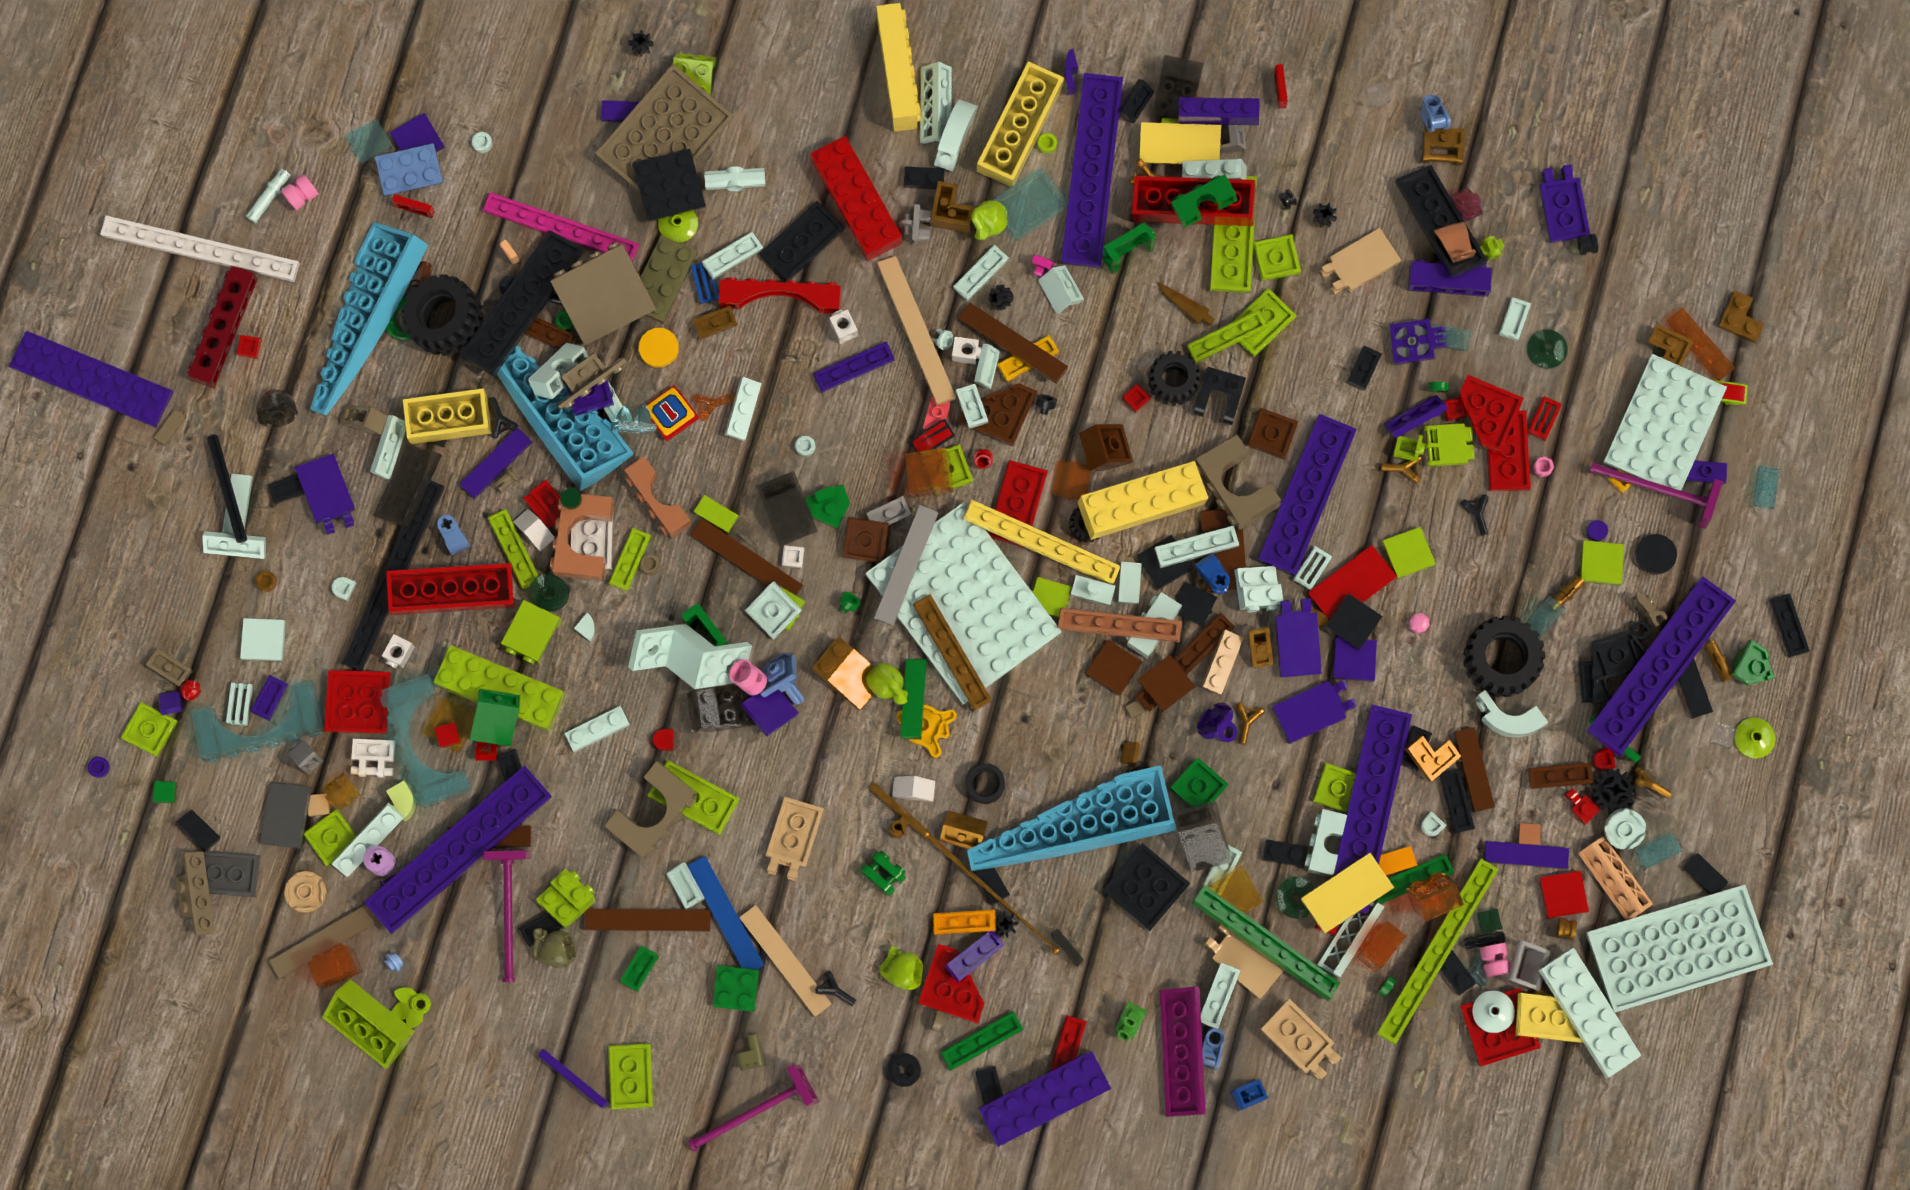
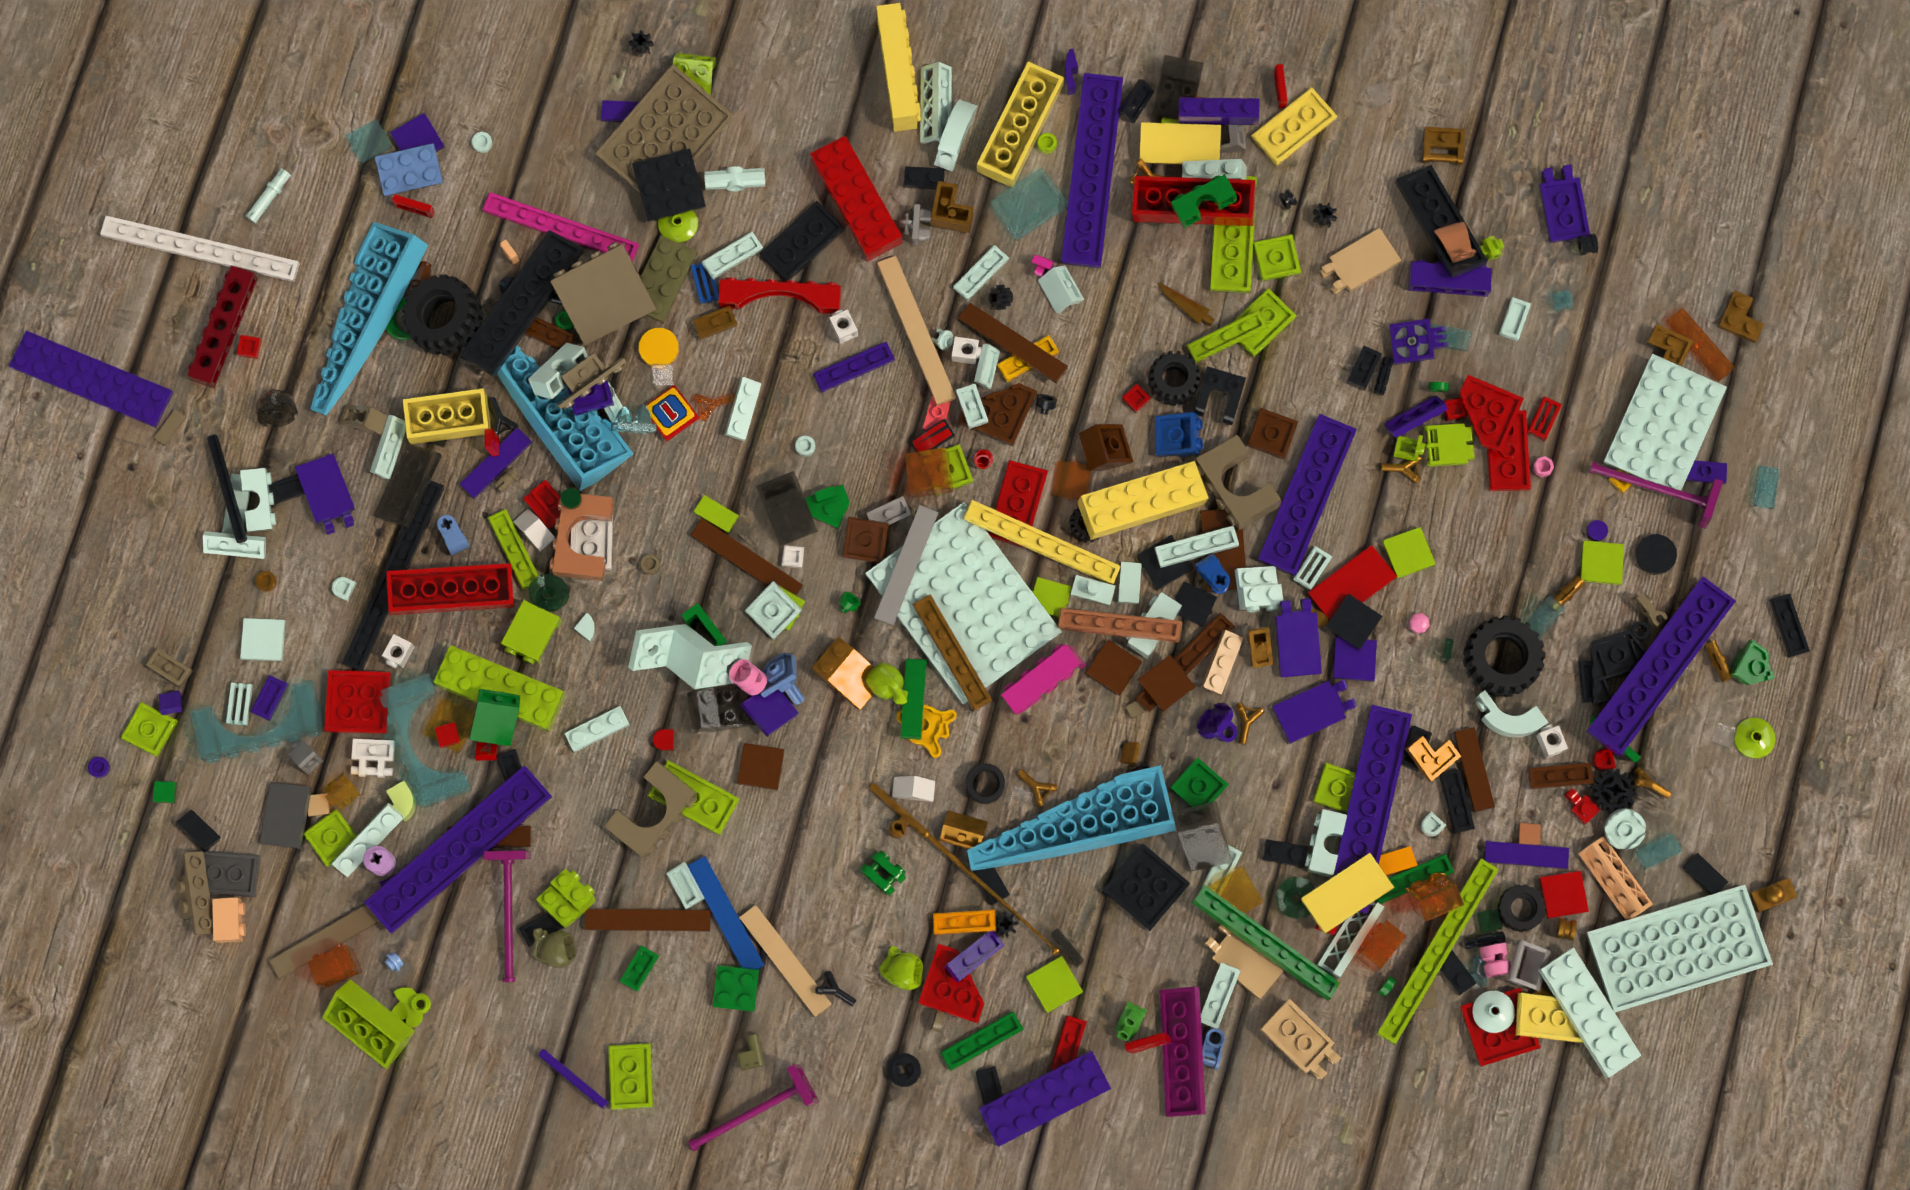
(190, 690): red plate -> none
(228, 920): none -> light nougat brick
(258, 481): none -> light aqua arch
(299, 192): bright pink wheel -> none
(305, 892): tan tile -> none
(491, 442): none -> red tile
(630, 559): lime tile -> none
(642, 477): nougat arch -> none
(663, 374): none -> clear tile
(760, 766): none -> reddish brown tile
(793, 836): tan tile -> none
(989, 219): lime piece -> none
(1036, 787): none -> pearl gold piece
(1042, 678): none -> dark pink wedge
(1054, 984): none -> lime tile
(1114, 250): green panel -> none
(1147, 1042): none -> red tile
(1178, 435): none -> blue plate
(1249, 1095): blue slope -> none
(1294, 126): none -> light yellow tile
(1383, 375): none -> black axle
(1434, 113): medium blue piece -> none
(1446, 650): none -> clear green tile
(1467, 204): clear pink brick -> none
(1477, 512): black piece -> none
(1510, 919): none -> black tyre
(1543, 357): clear green dish -> none
(1551, 750): none -> white brick
(1566, 295): none -> clear light blue plate
(1694, 691): black tile -> none
(1735, 393): red slope -> none
(1773, 895): none -> pearl gold tile

